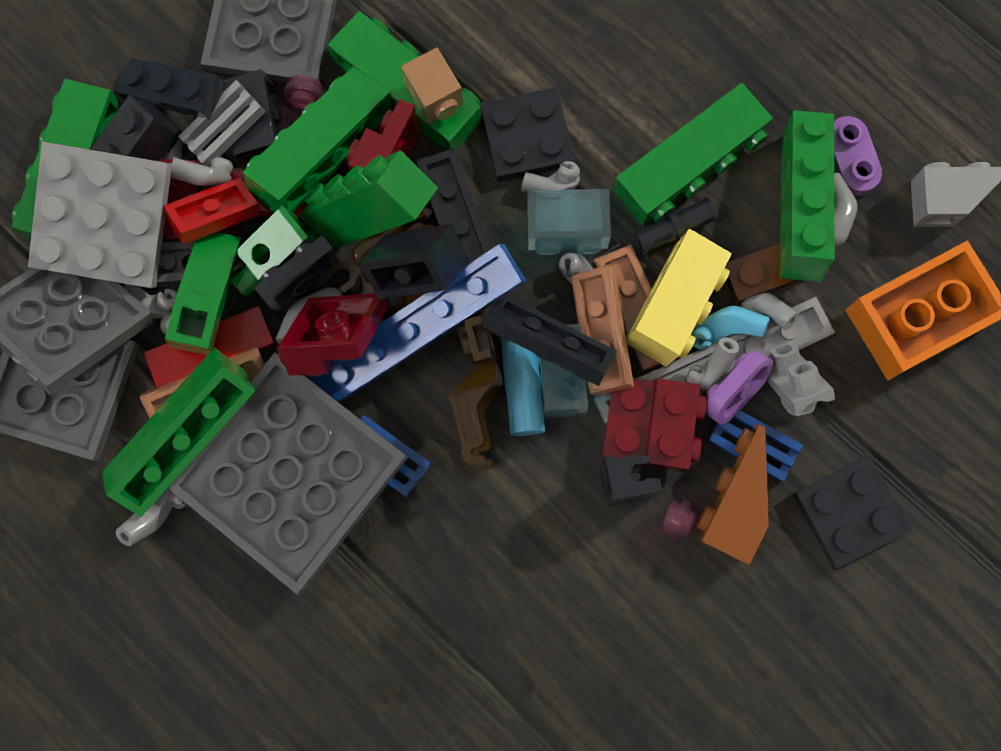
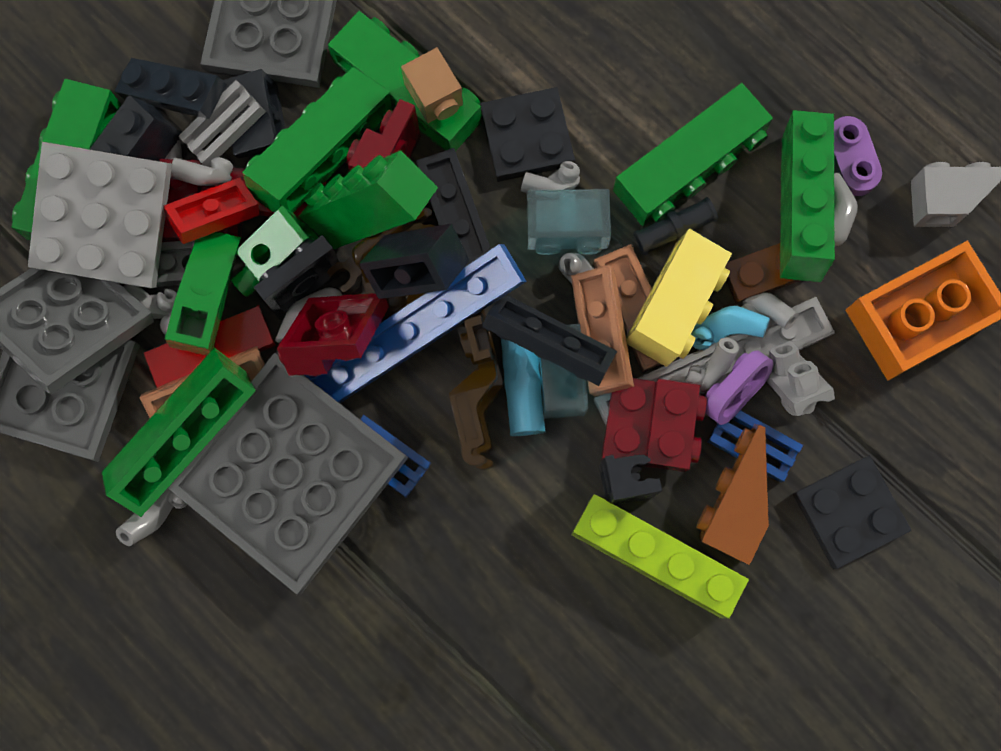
(303, 91): clear pink plate -> none
(660, 557): none -> lime brick
(679, 520): clear pink plate -> none

